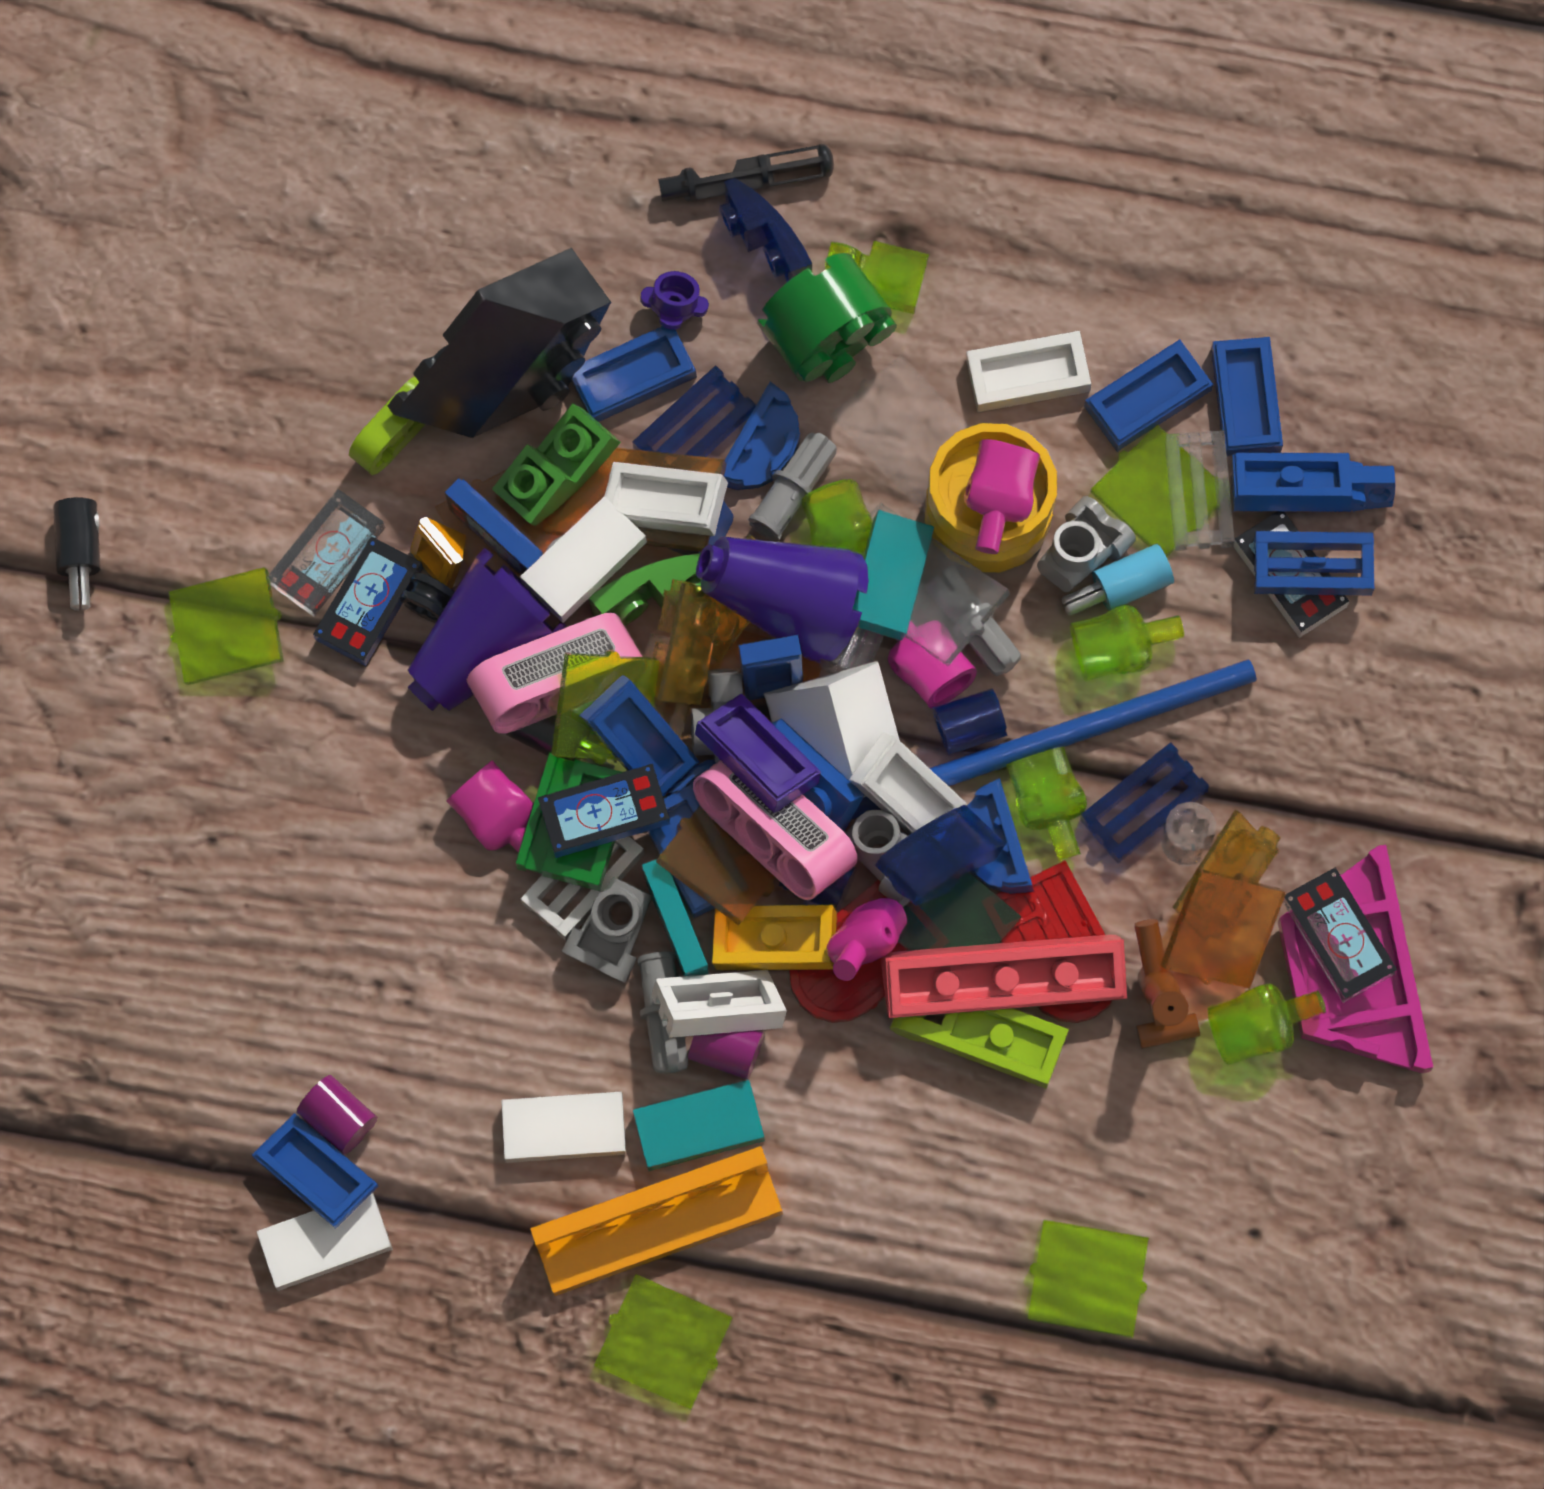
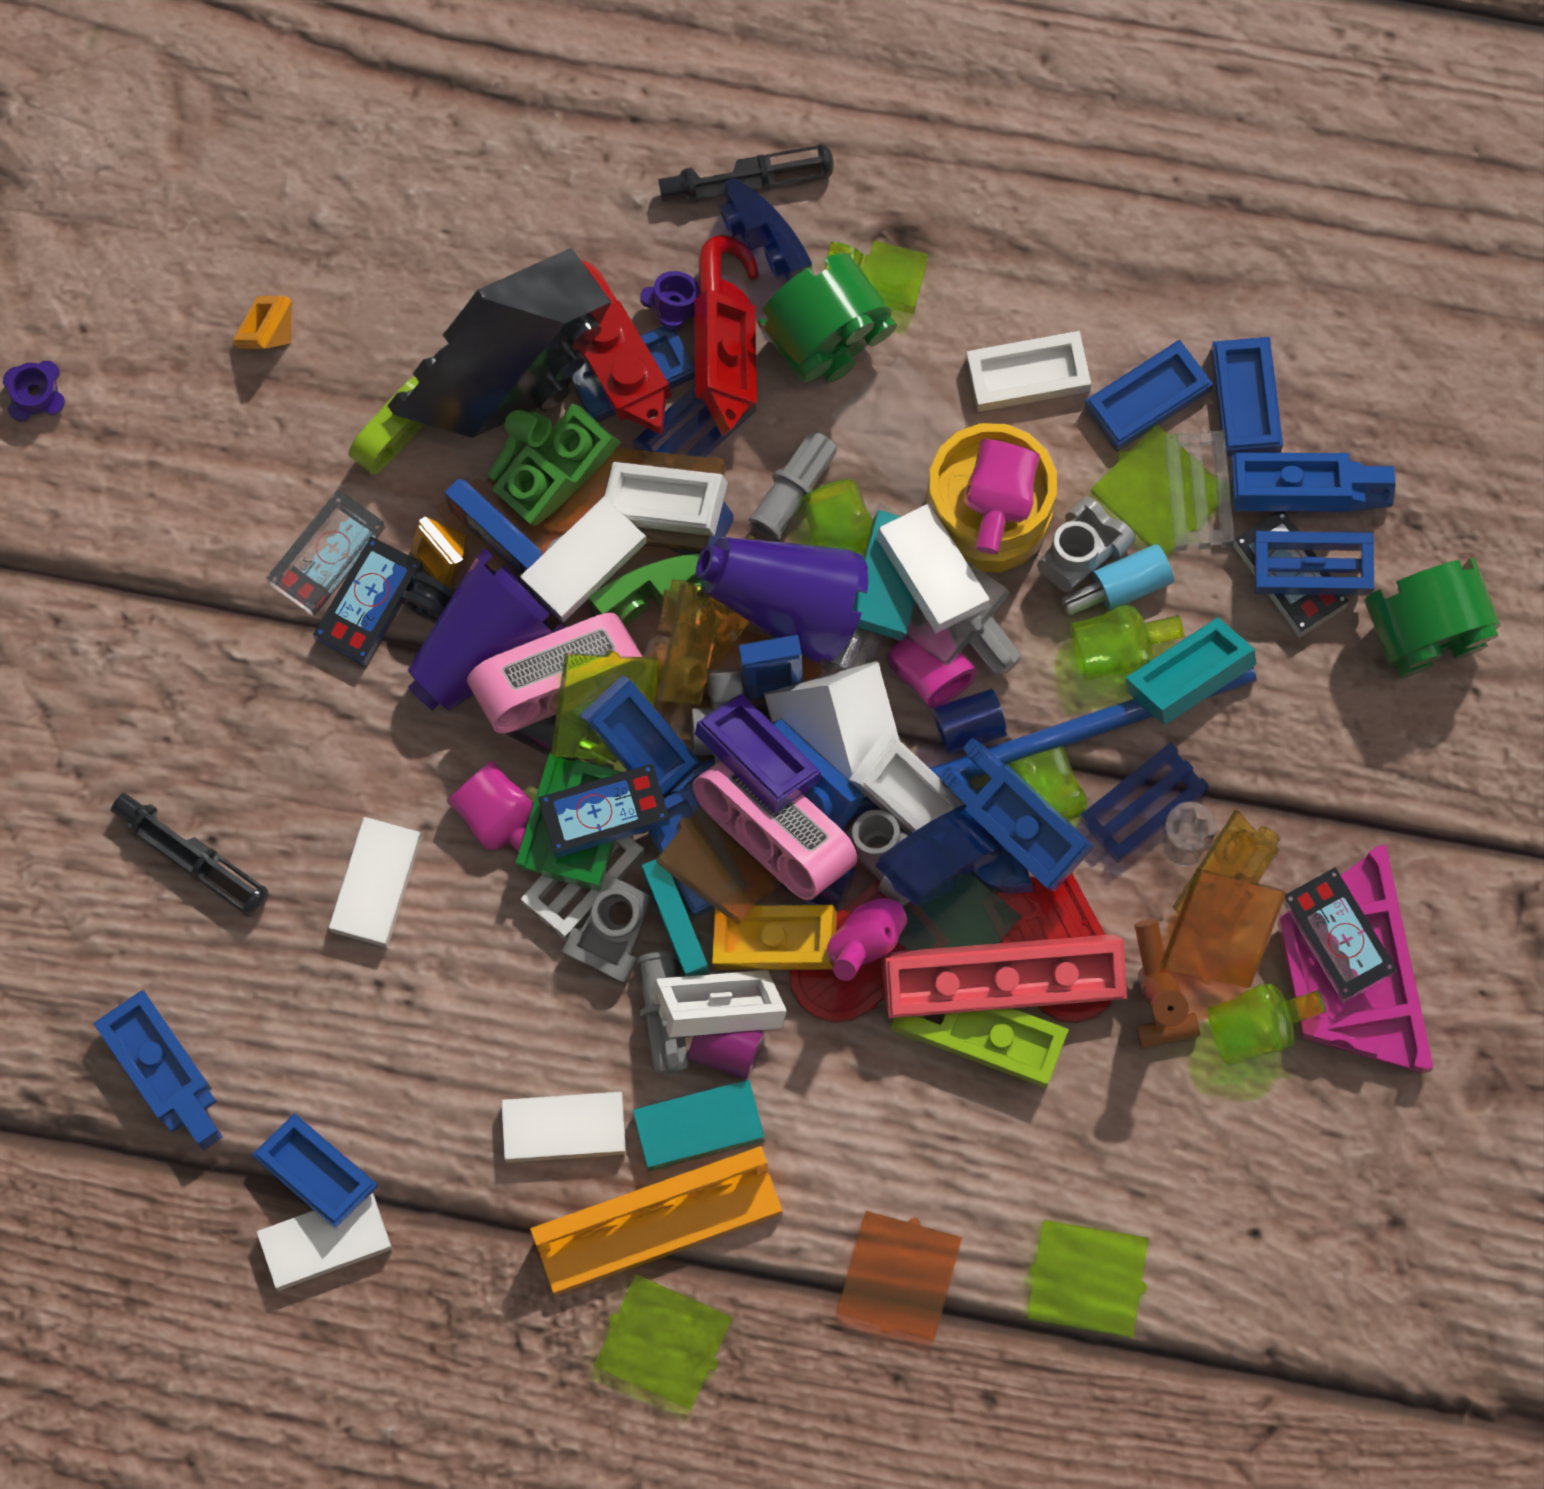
(28, 375): none -> dark purple plate
(77, 545): black piece -> none
(160, 1067): none -> blue hinge
(191, 855): none -> black piece
(226, 626): clear neon green piece -> none
(265, 324): none -> light orange slope
(336, 1114): magenta piece -> none
(375, 882): none -> white tile
(522, 428): none -> bright green hand
(626, 366): none -> red plate
(725, 335): none -> red plate
(764, 443): blue tile -> none
(899, 1275): none -> clear orange piece
(932, 568): none -> white tile
(1019, 818): none -> blue hinge
(1191, 671): none -> teal tile
(1434, 614): none -> green brick

